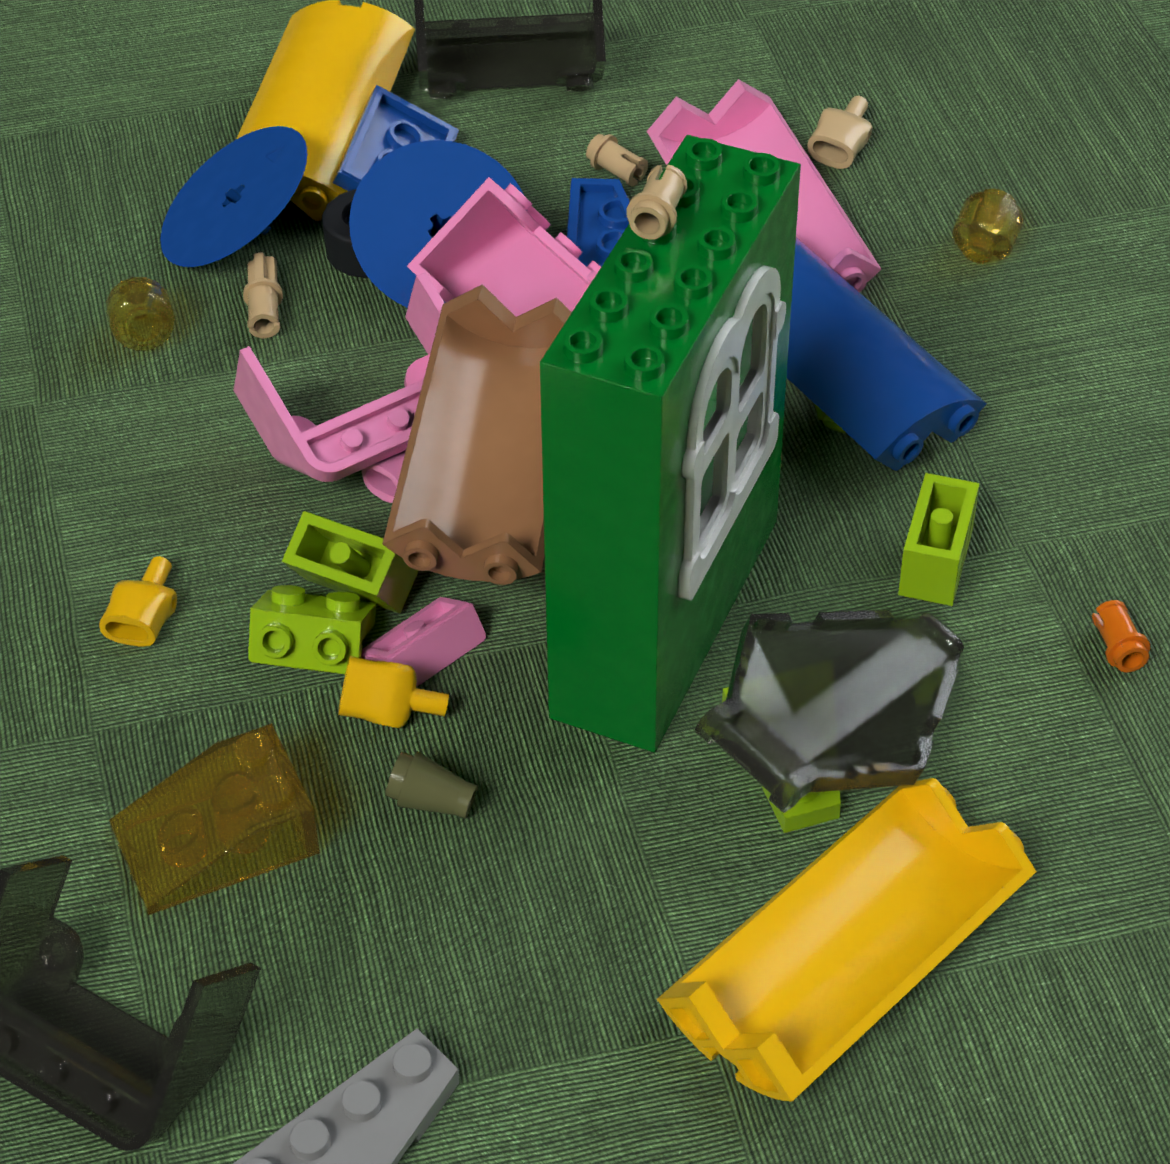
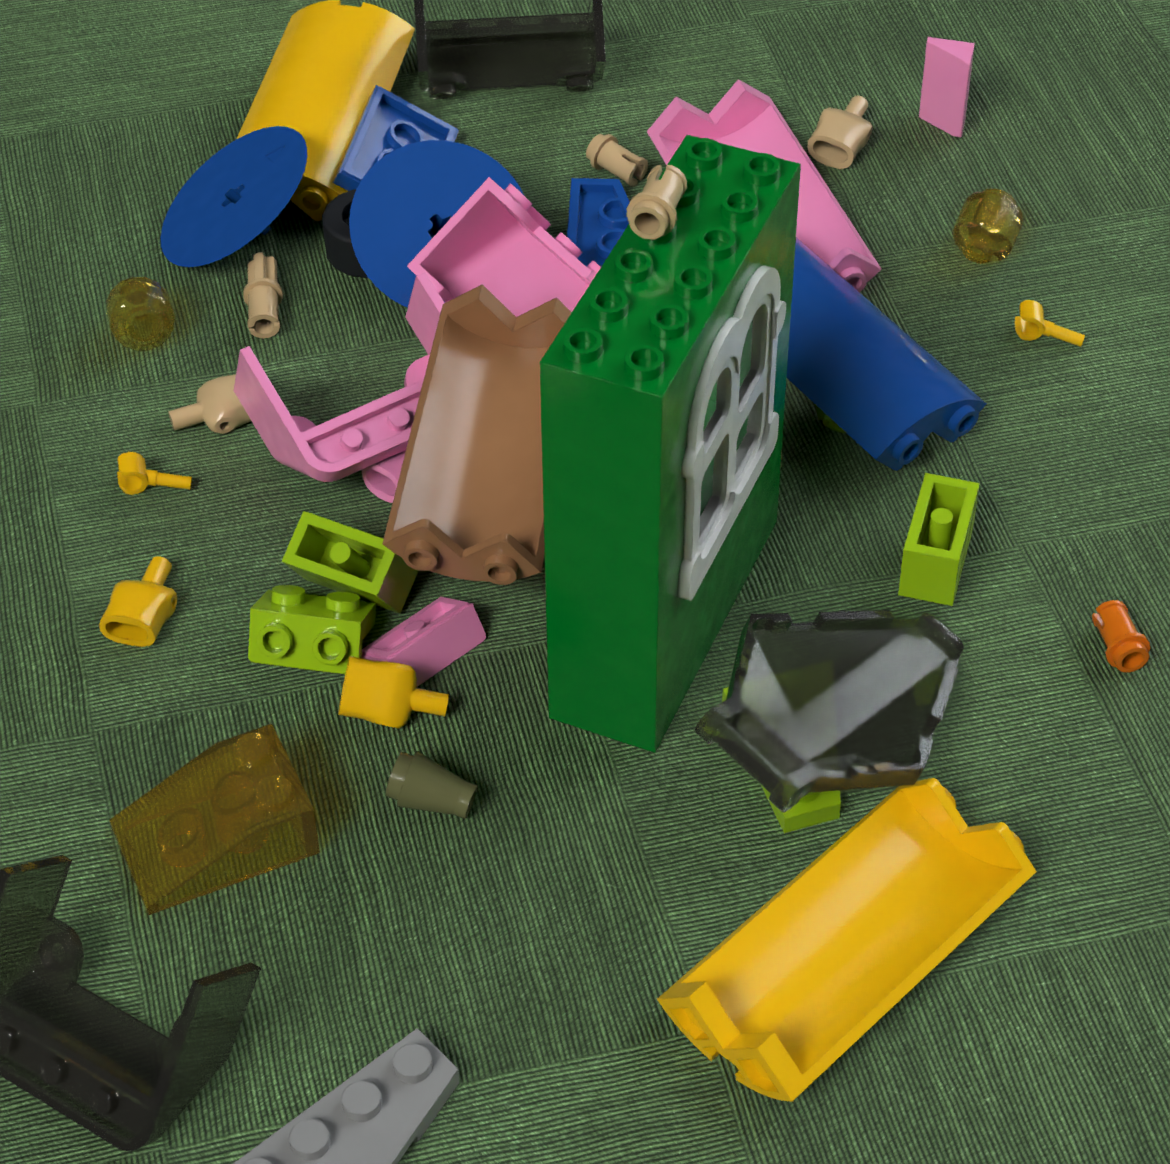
(134, 476): none -> yellow hand
(215, 406): none -> tan piece
(946, 84): none -> bright pink slope
(1031, 325): none -> yellow hand

